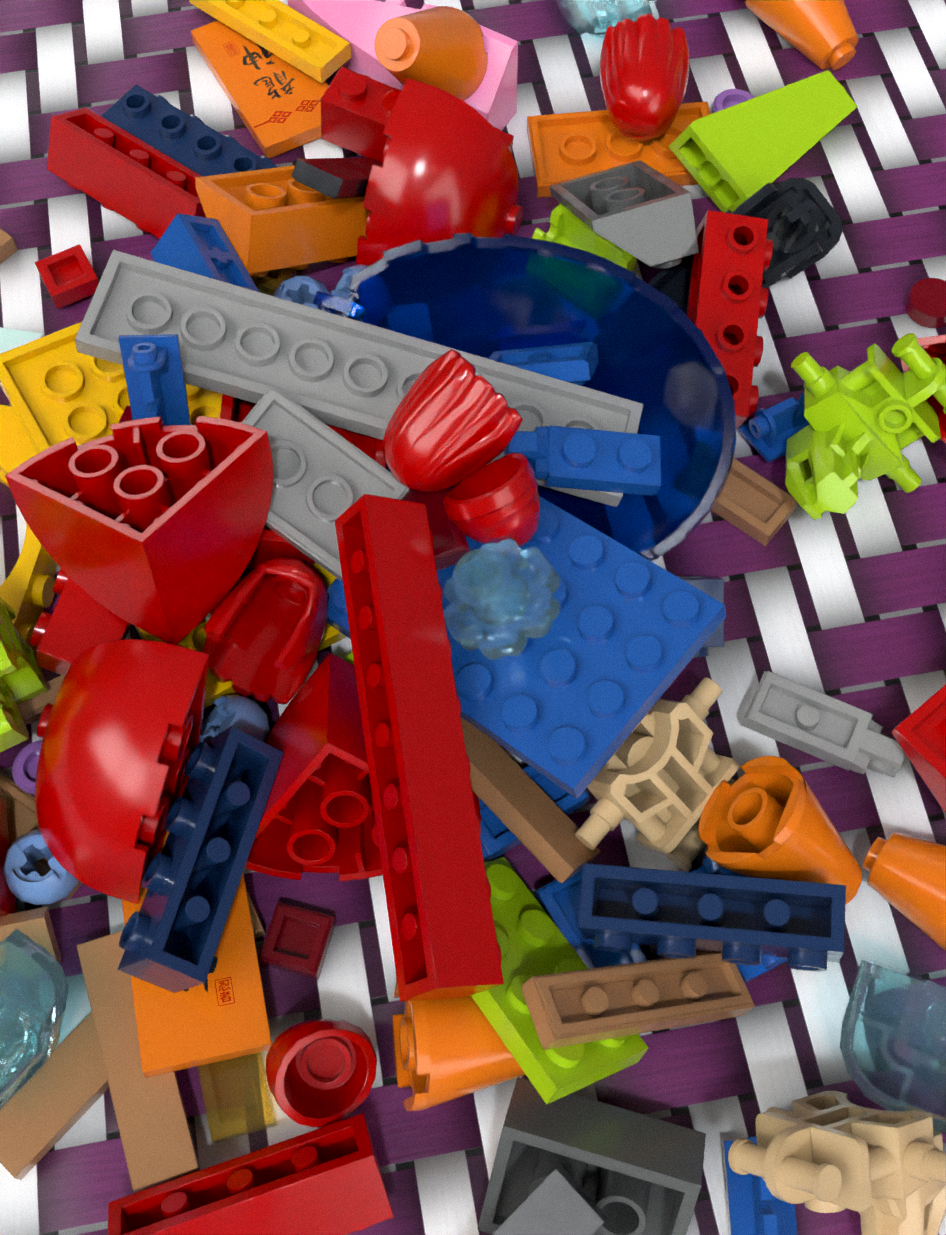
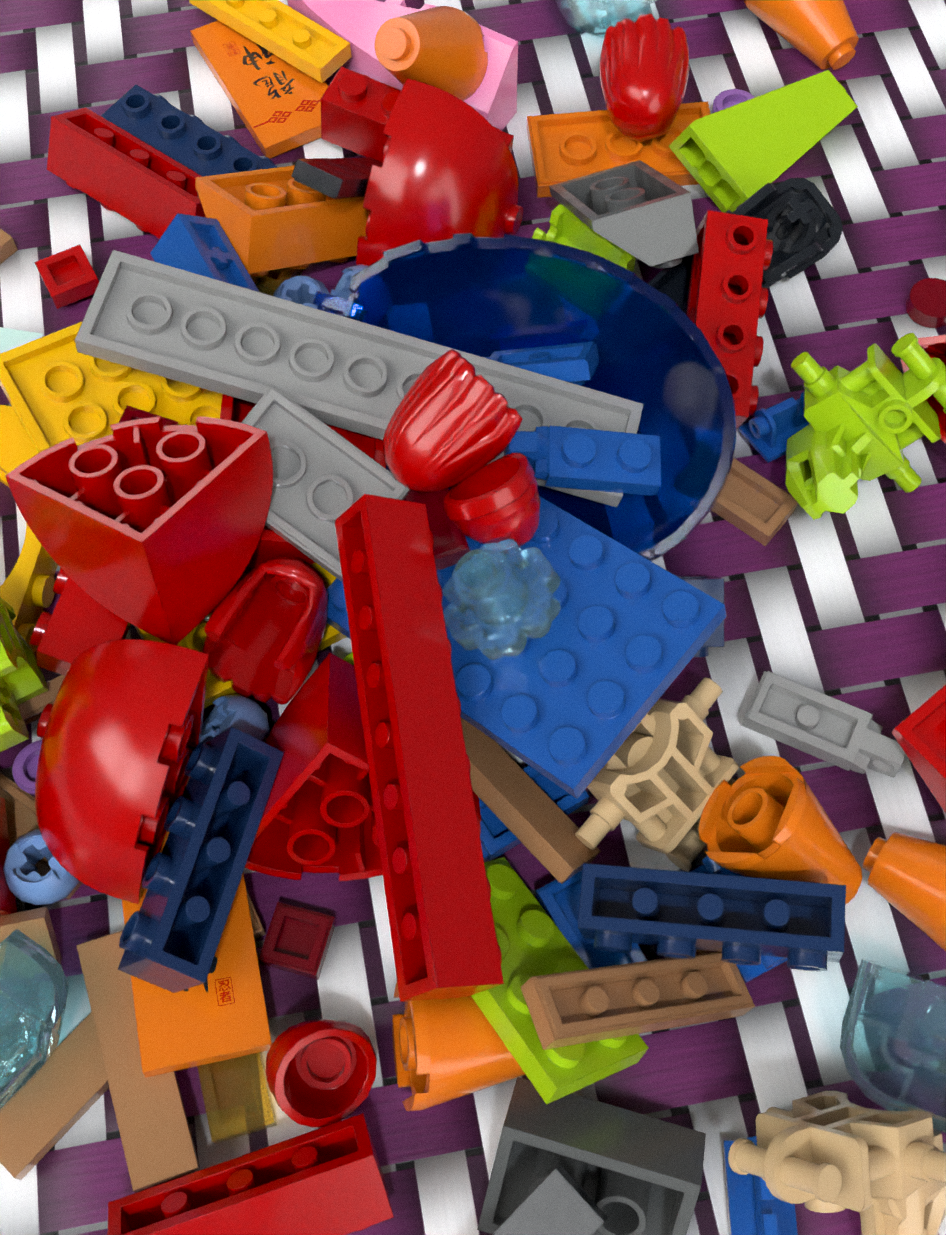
(155, 377): blue hinge -> none

